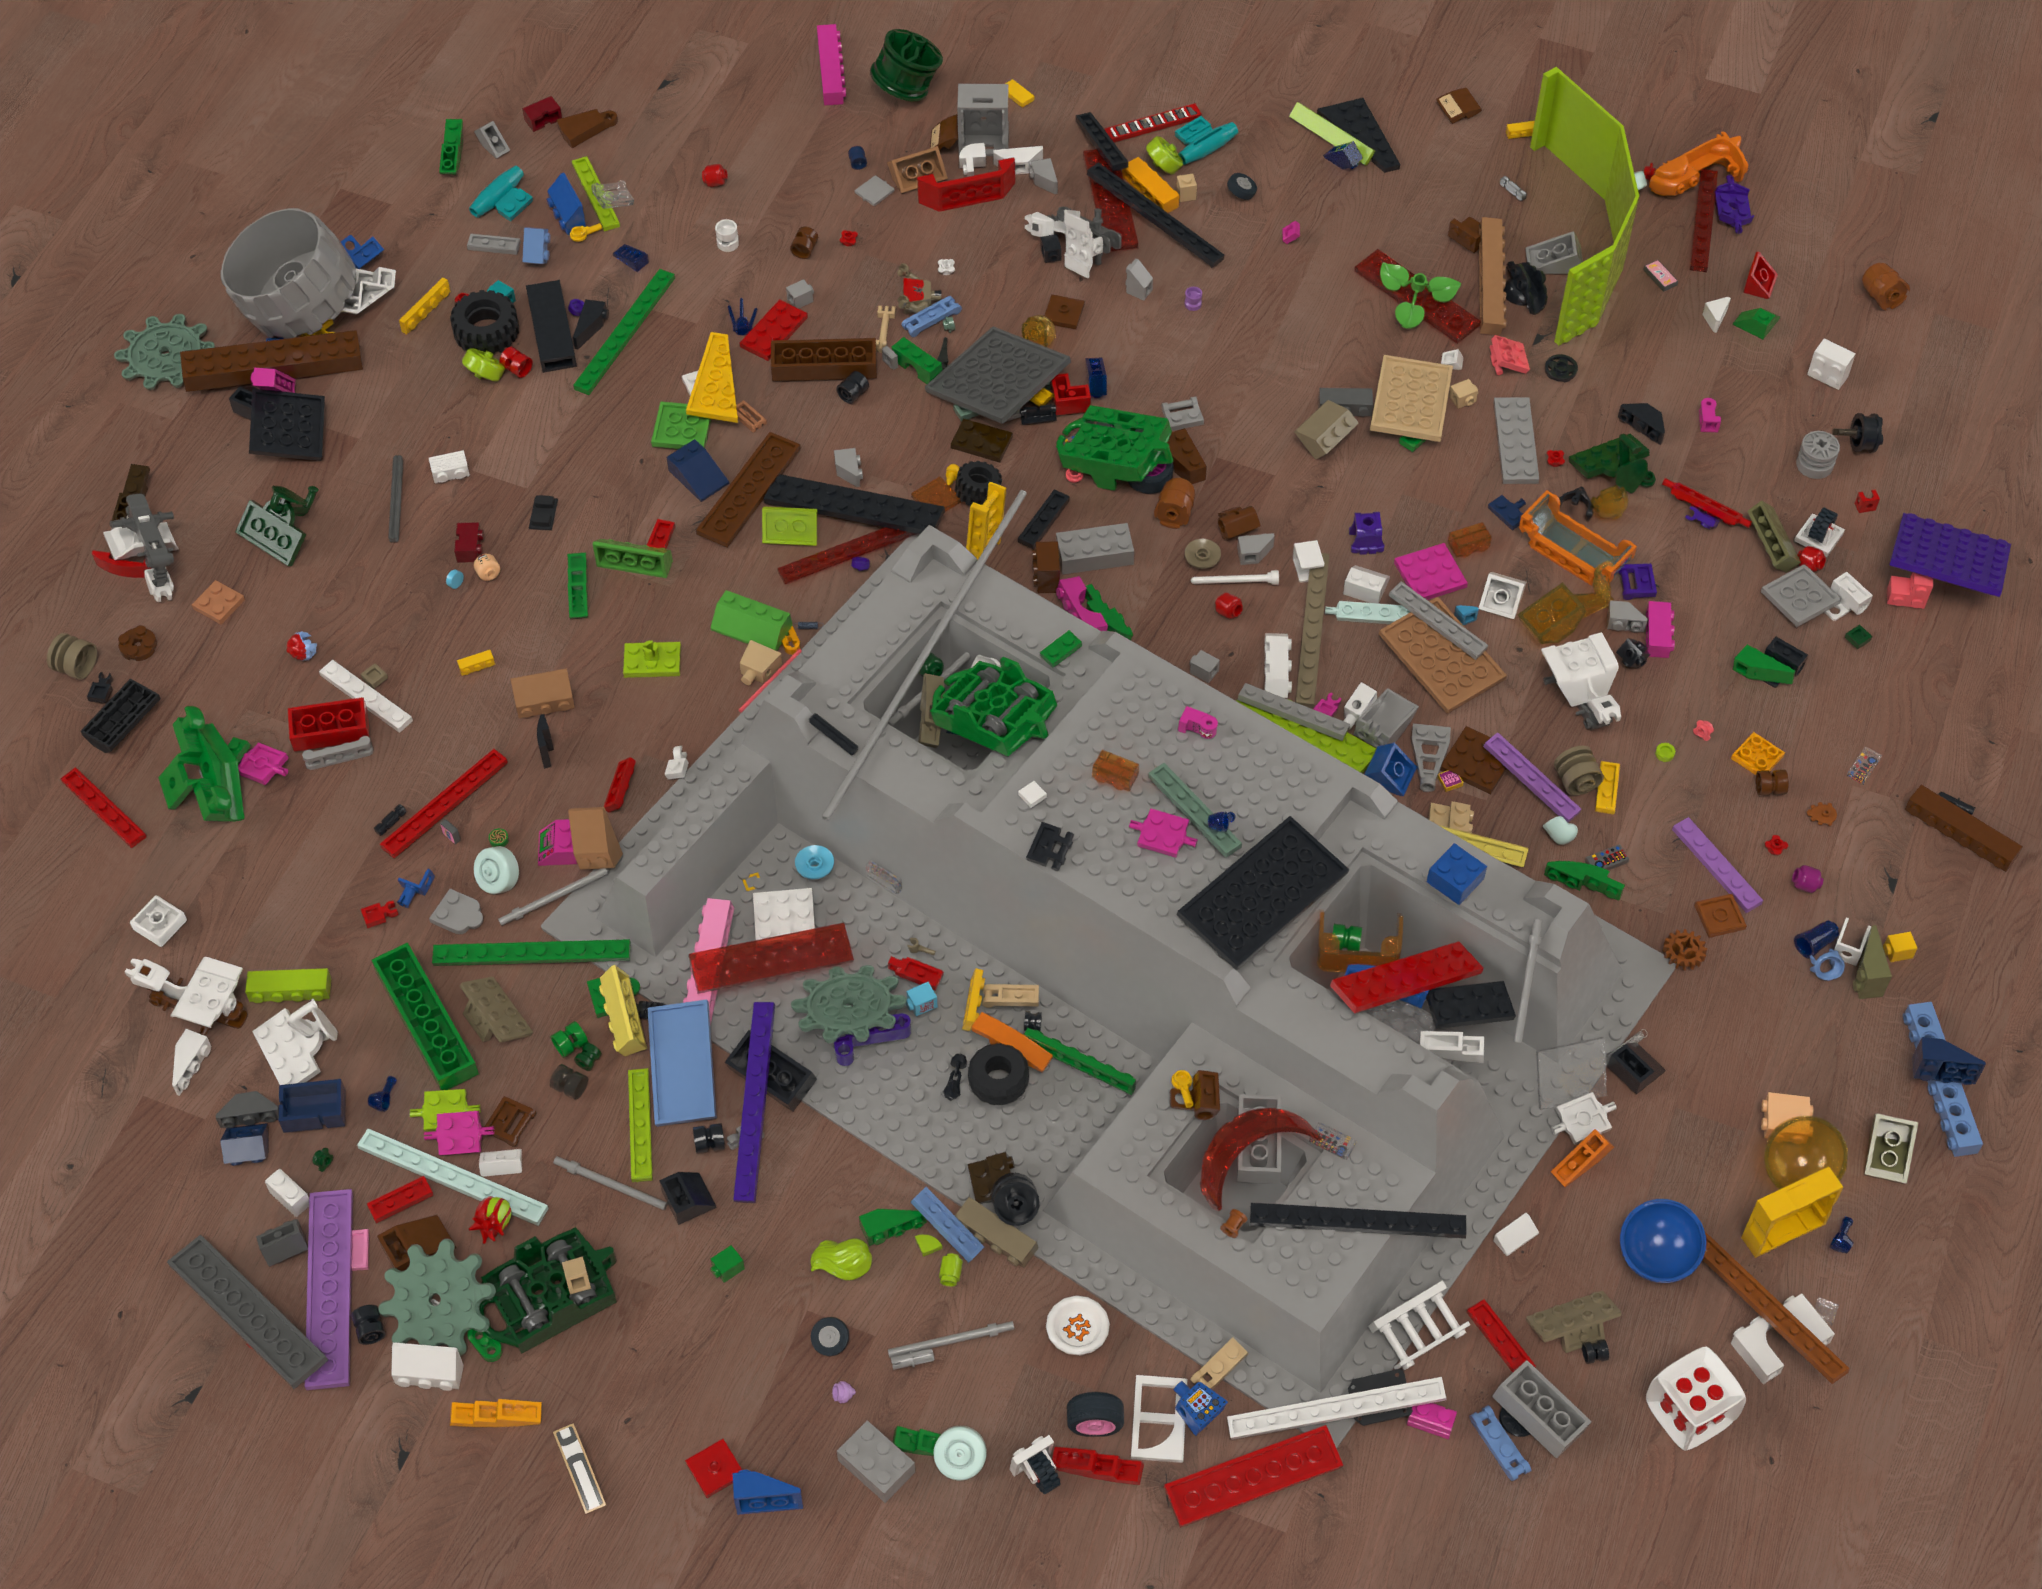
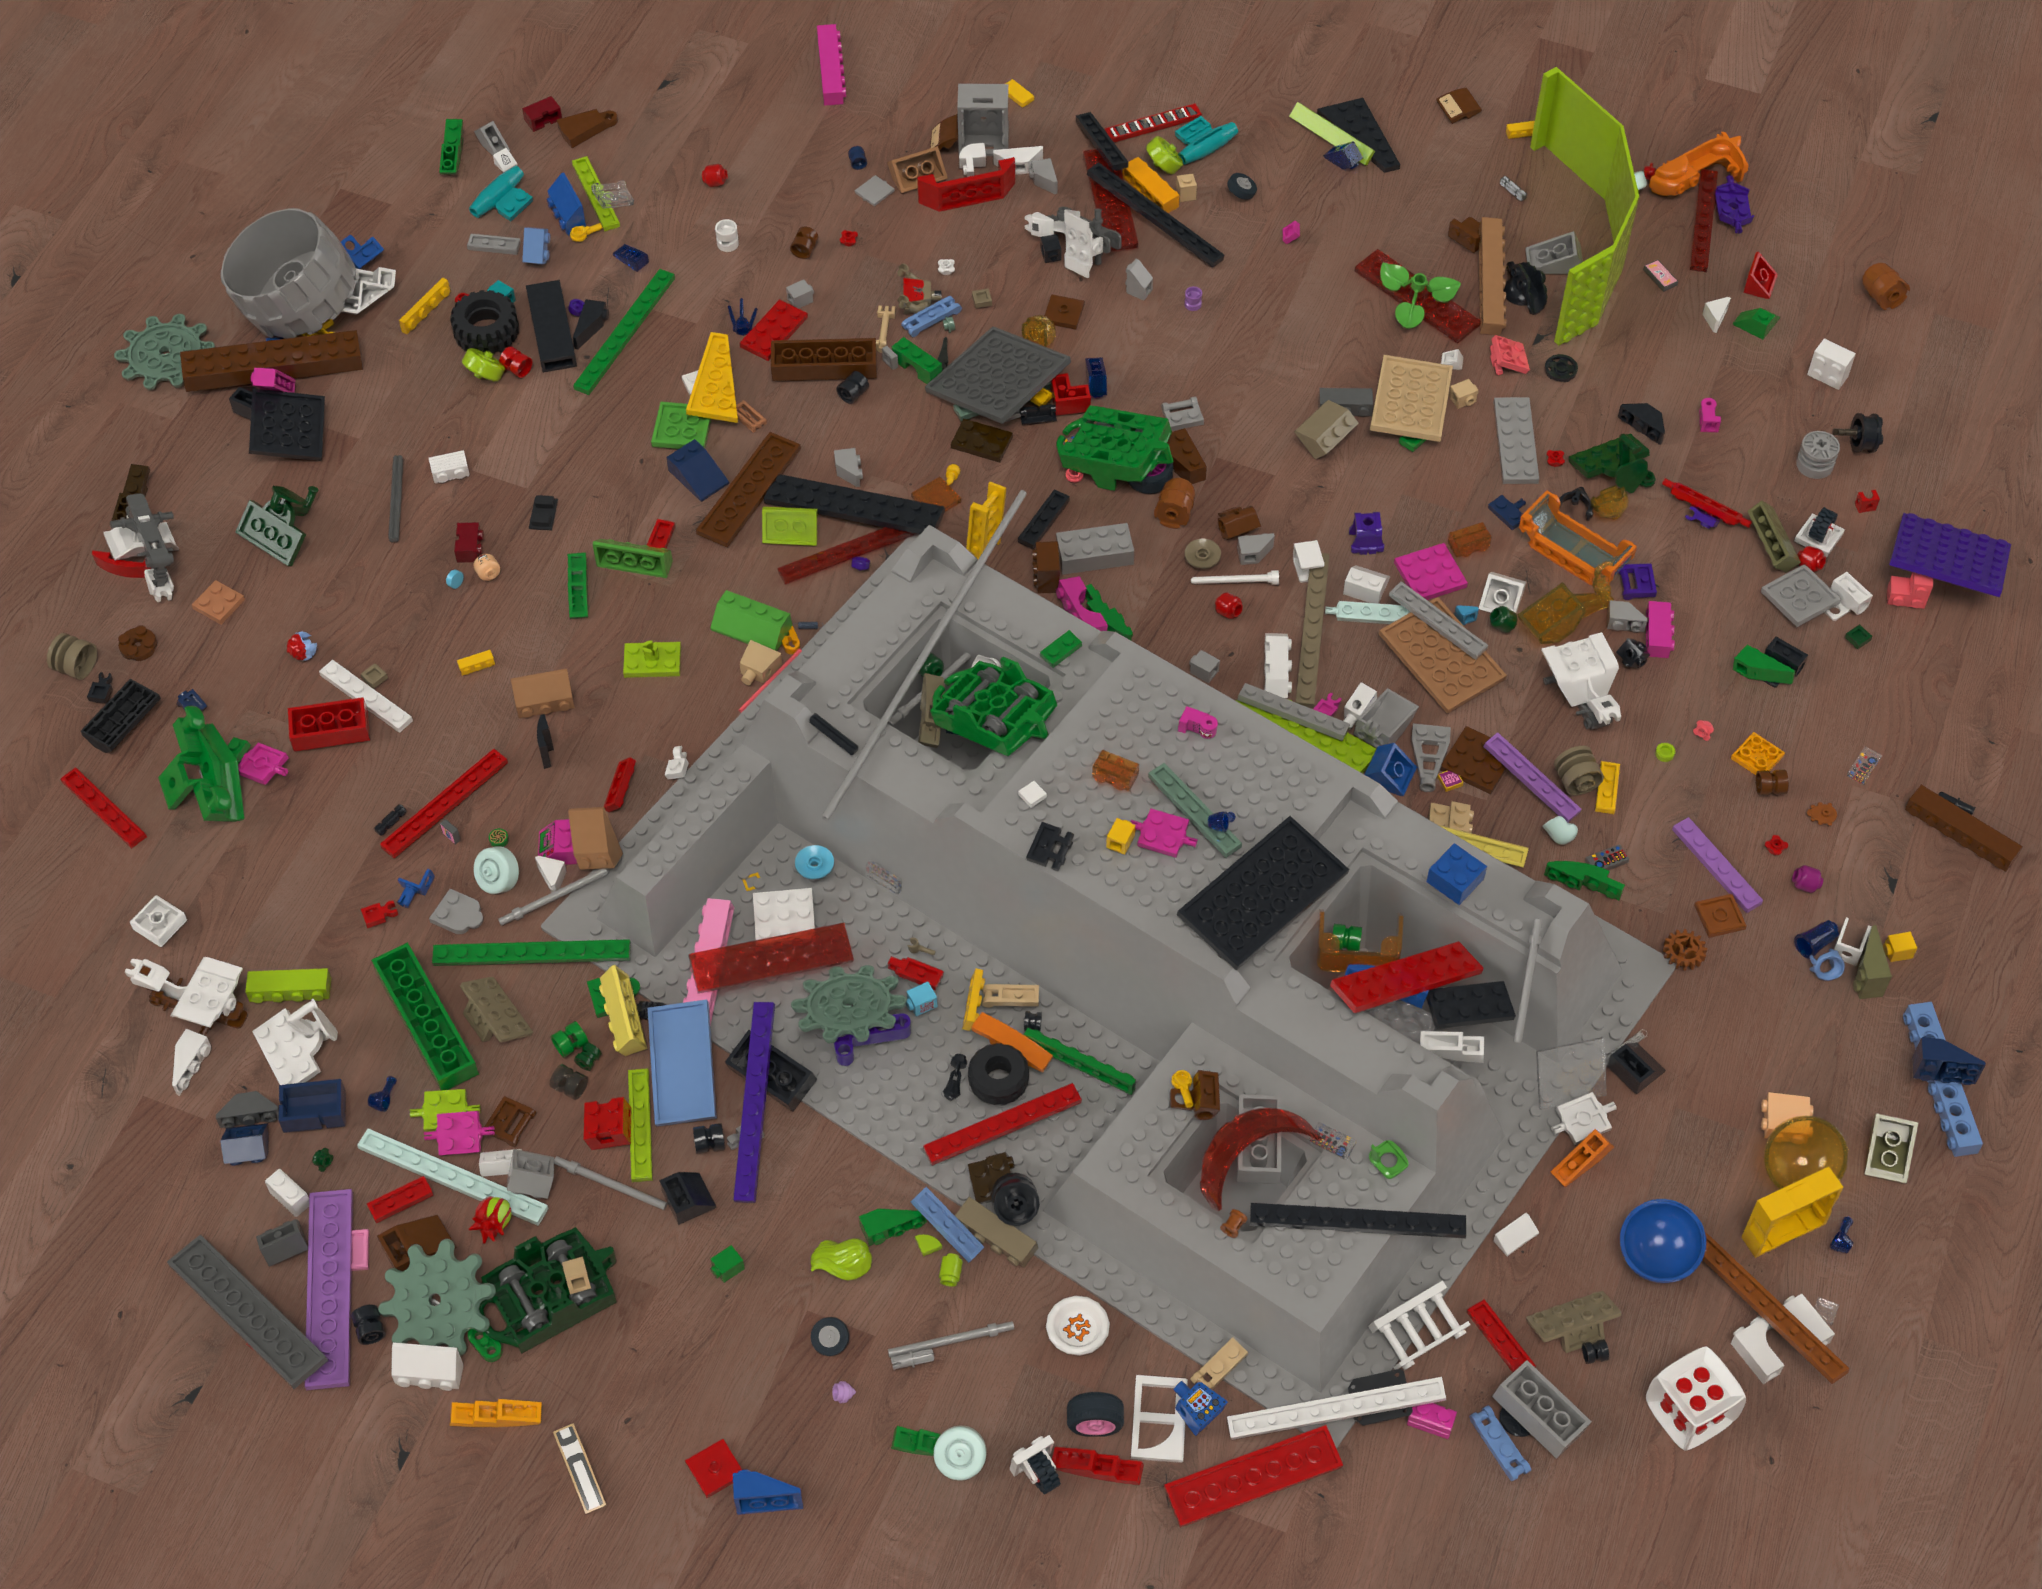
(190, 699): none -> dark blue bracket
(338, 754): light grey plate -> none
(504, 160): none -> white slope
(530, 1174): none -> light grey slope
(552, 871): none -> white slope
(607, 1123): none -> red piece
(876, 1461): light grey brick -> none
(906, 65): dark green wheel -> none
(973, 481): black tyre -> none
(982, 298): none -> dark tan plate
(1002, 1124): none -> red plate
(1120, 836): none -> yellow brick
(1388, 1147): none -> bright green piece
(1503, 619): none -> dark green head

